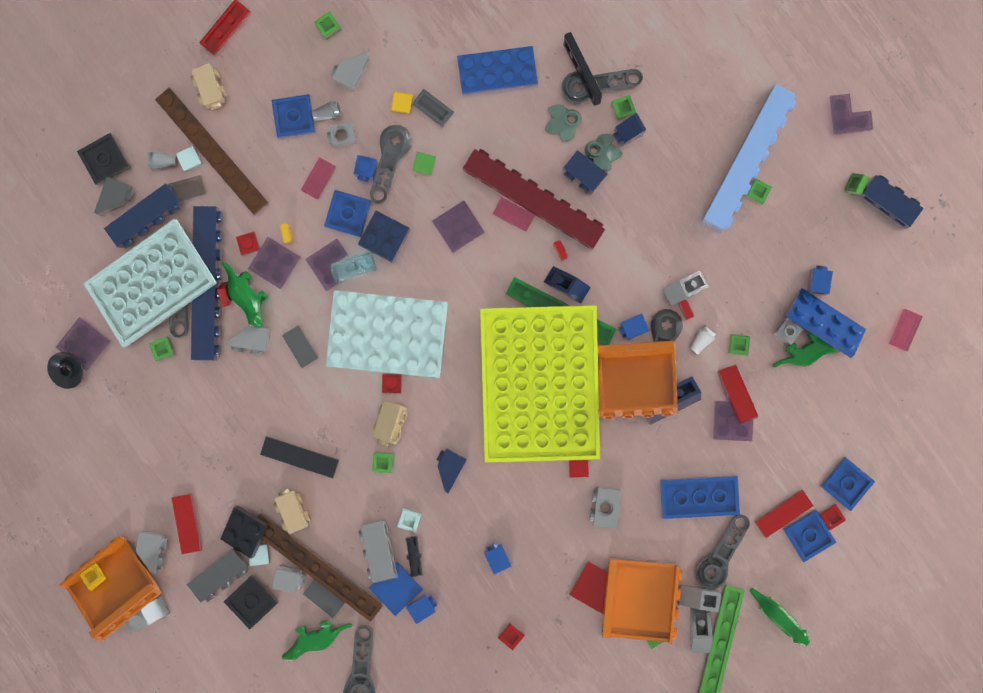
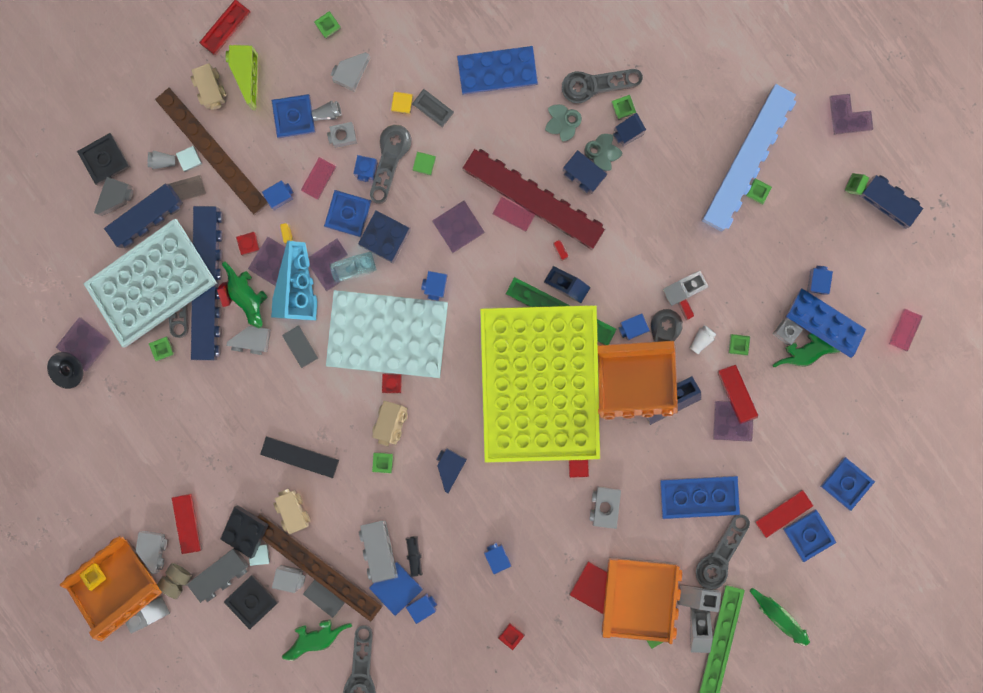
(175, 578): none -> dark tan wheel
(244, 65): none -> lime slope
(278, 194): none -> blue brick
(293, 291): none -> medium azure wedge
(409, 520): light aqua tile -> none
(434, 285): none -> blue brick
(582, 69): black tile -> none
(832, 516): red tile -> none

